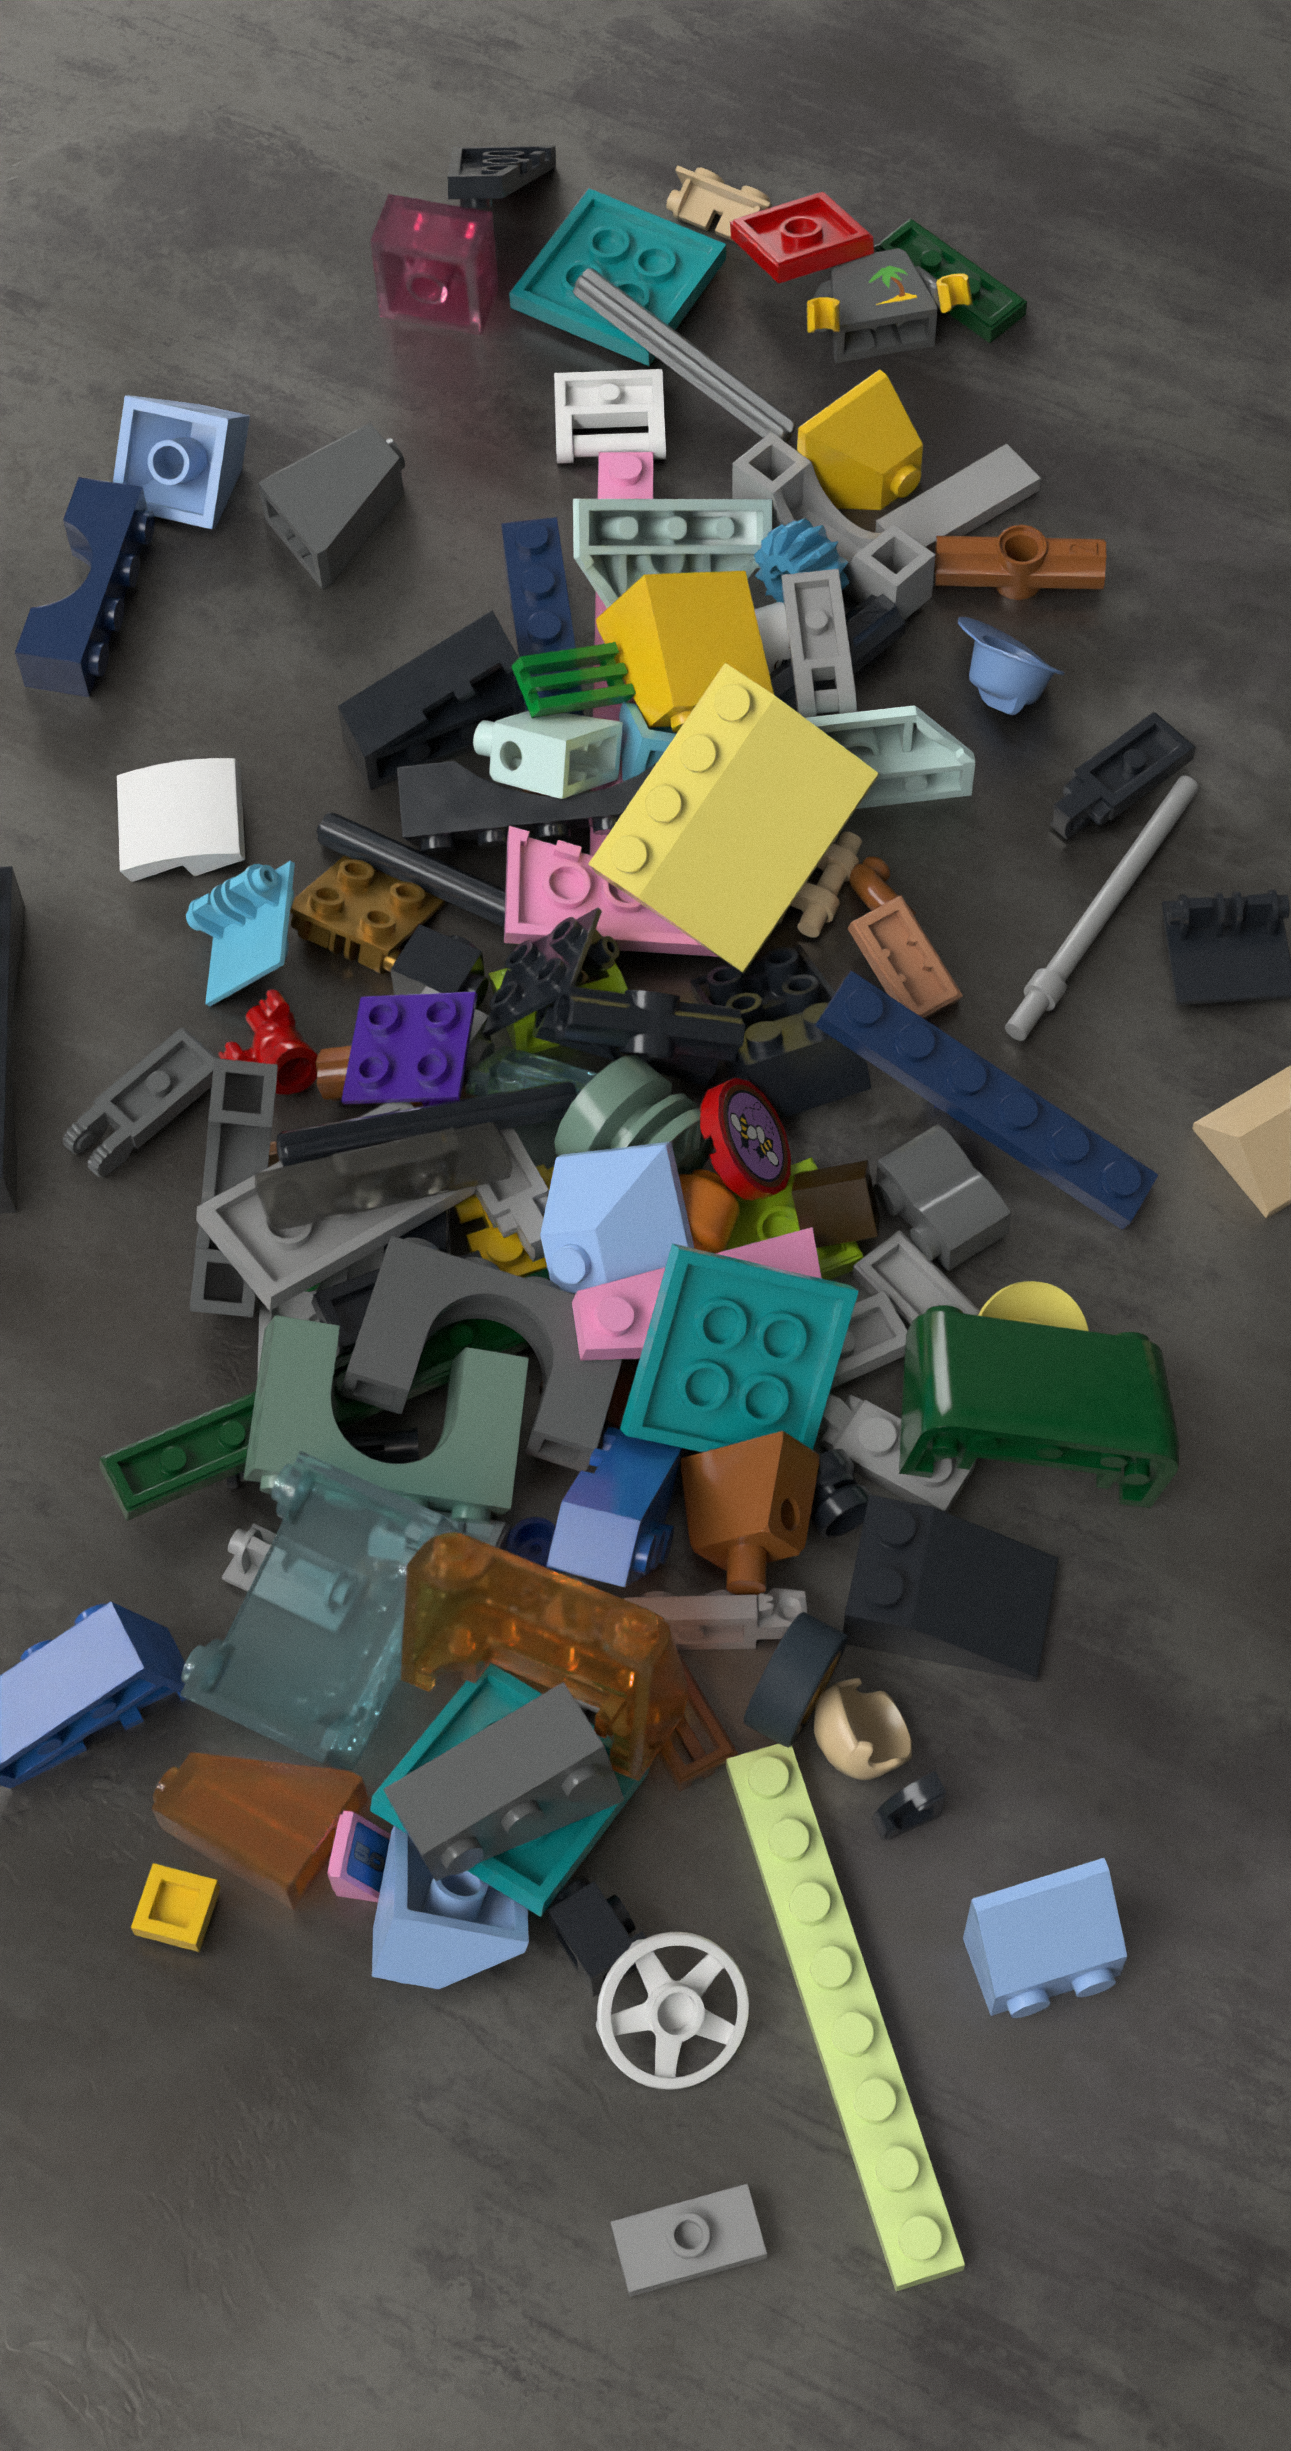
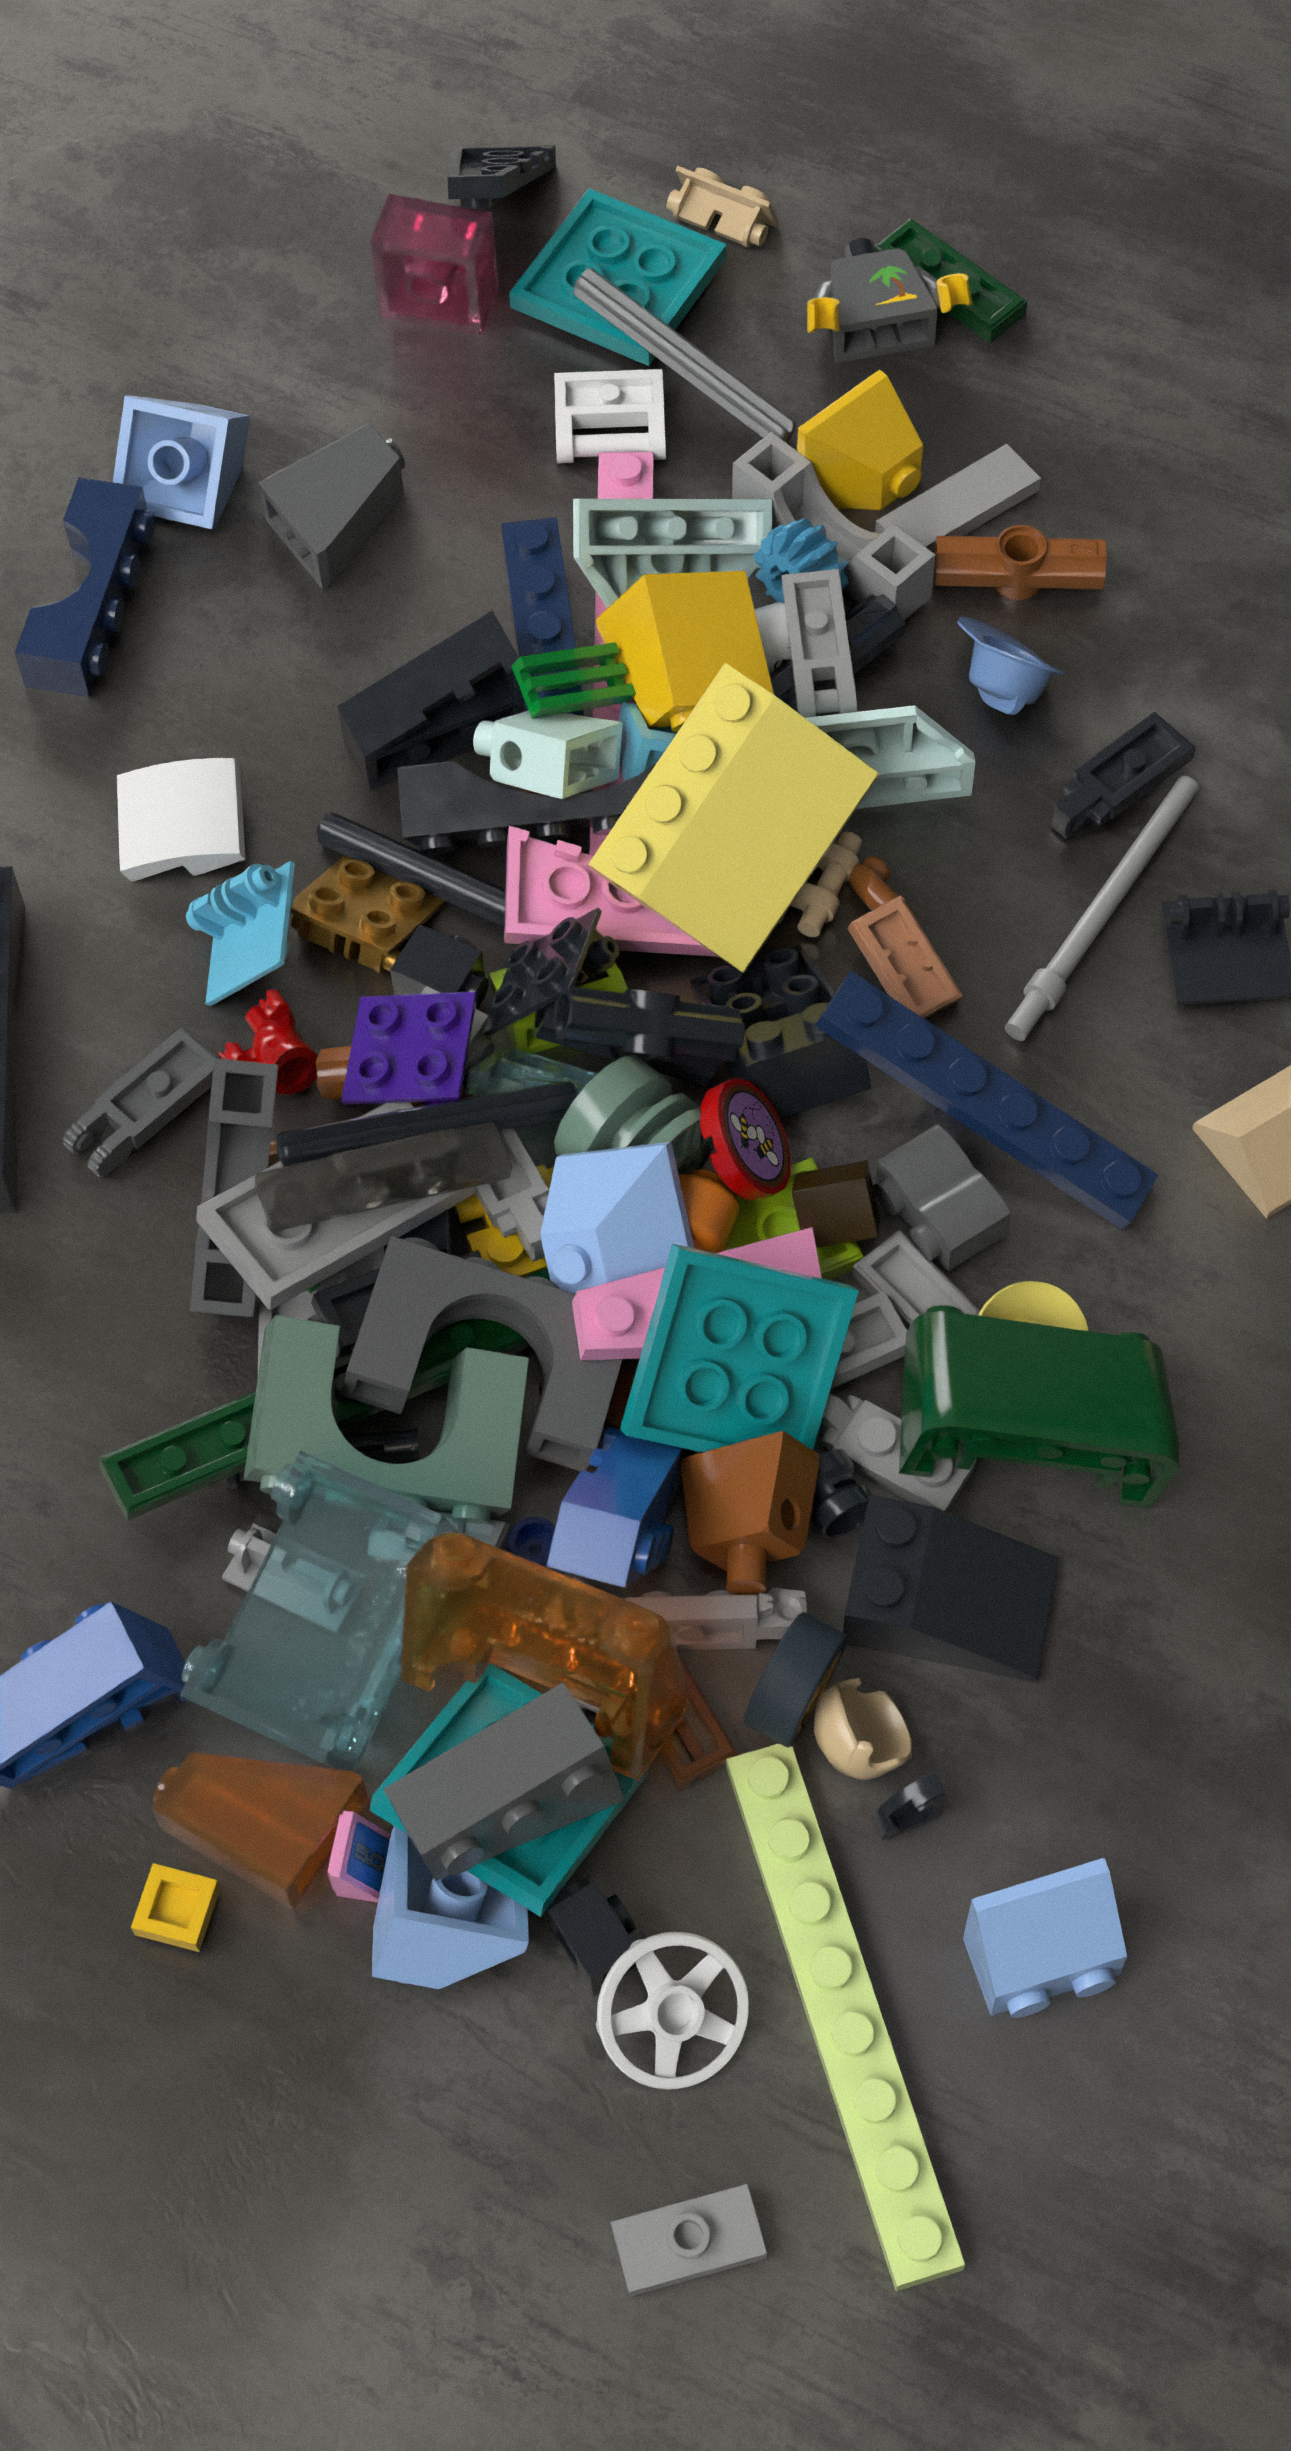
(801, 237): red tile -> none

